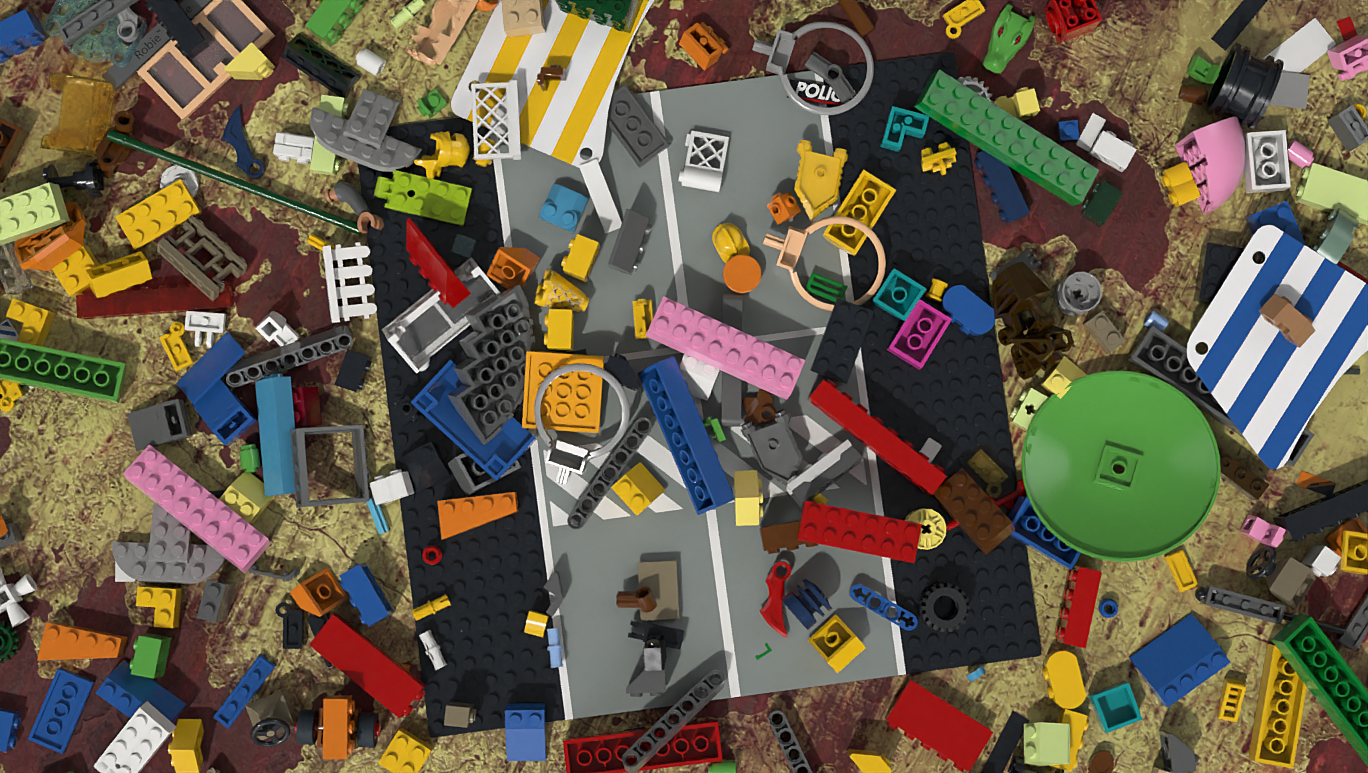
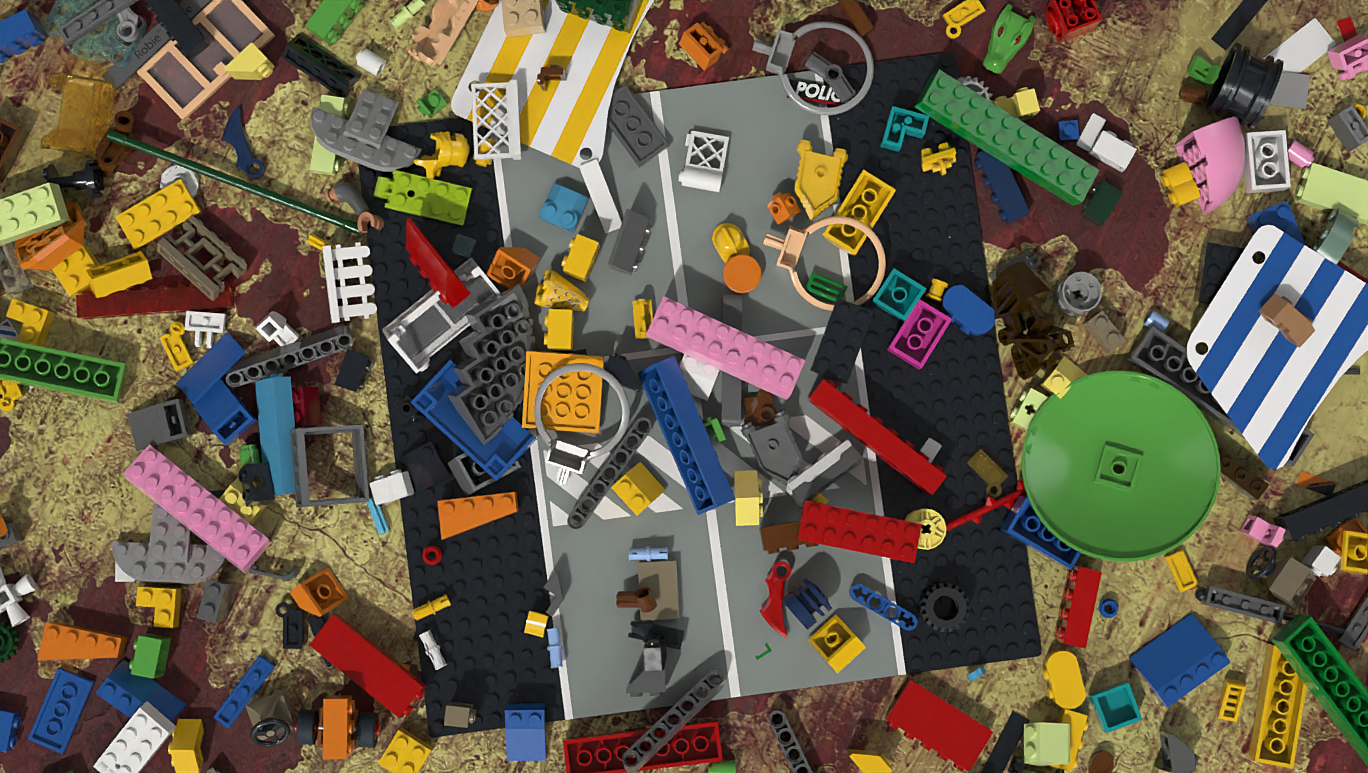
(261, 476): none -> black brick
(293, 146): white brick -> none
(366, 594): blue brick -> none
(648, 553): none -> light blue pin
(974, 511): reddish brown brick -> none

